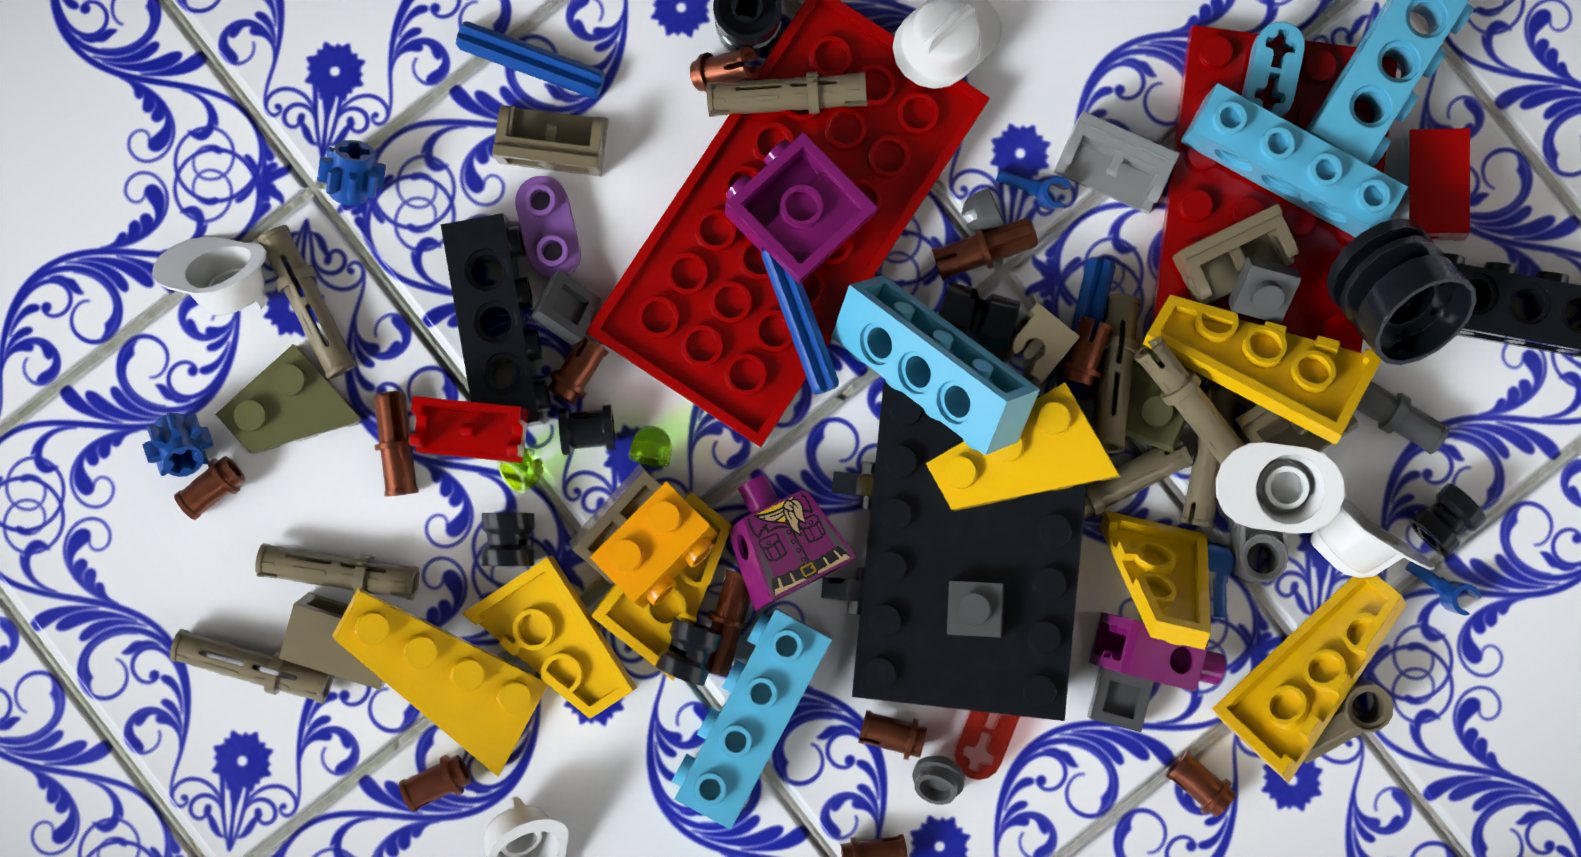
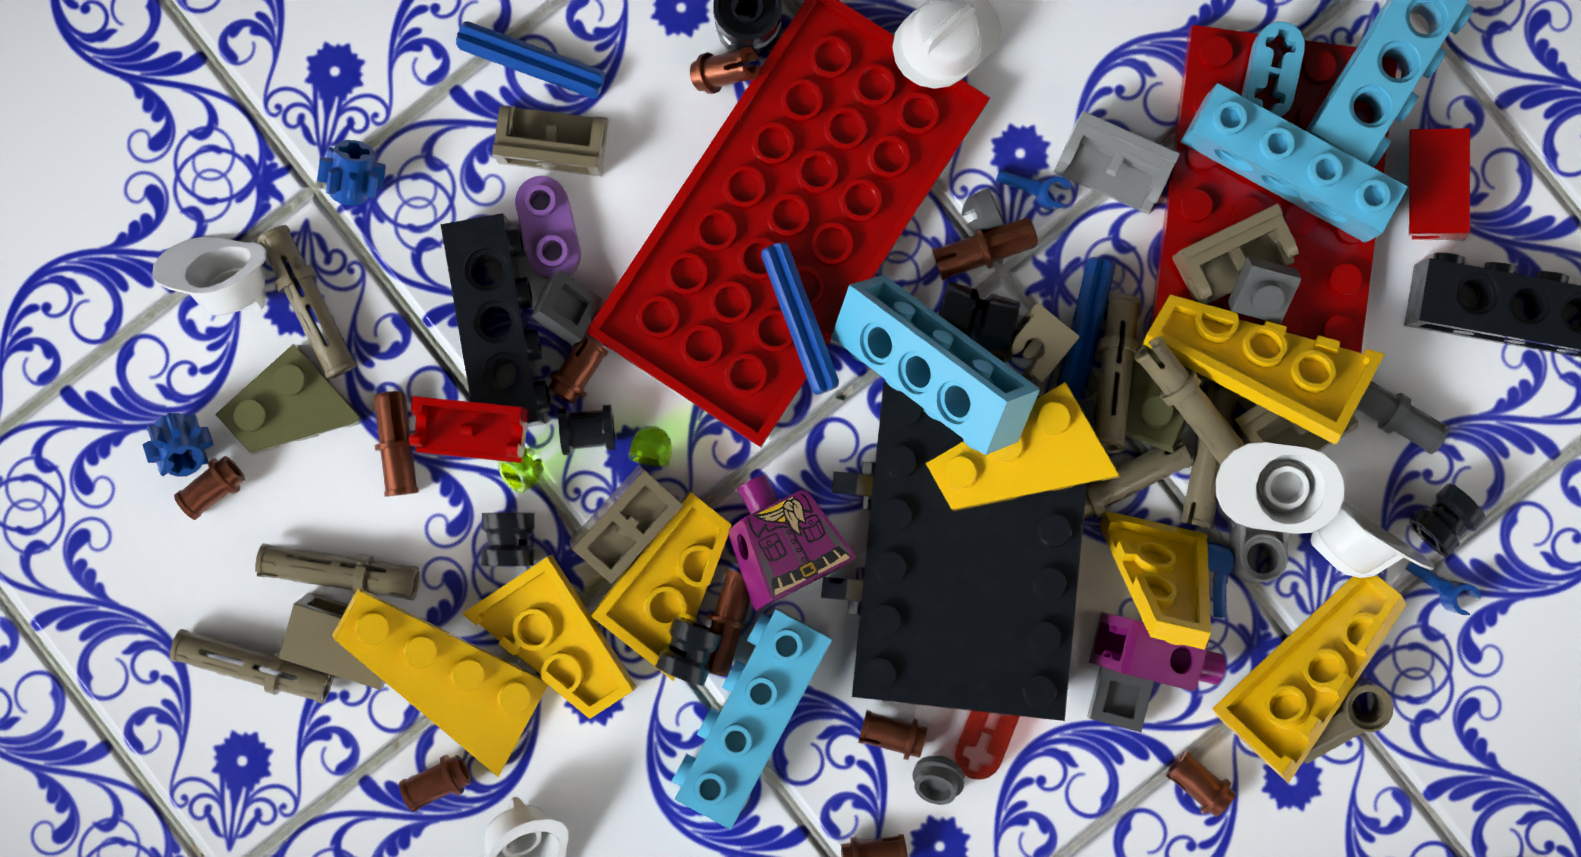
(655, 547): light orange bracket -> none
(794, 93): dark tan pin -> none
(798, 207): magenta plate -> none
(975, 609): dark grey plate -> none
(1086, 355): copper pin -> none
(1400, 291): black wheel -> none

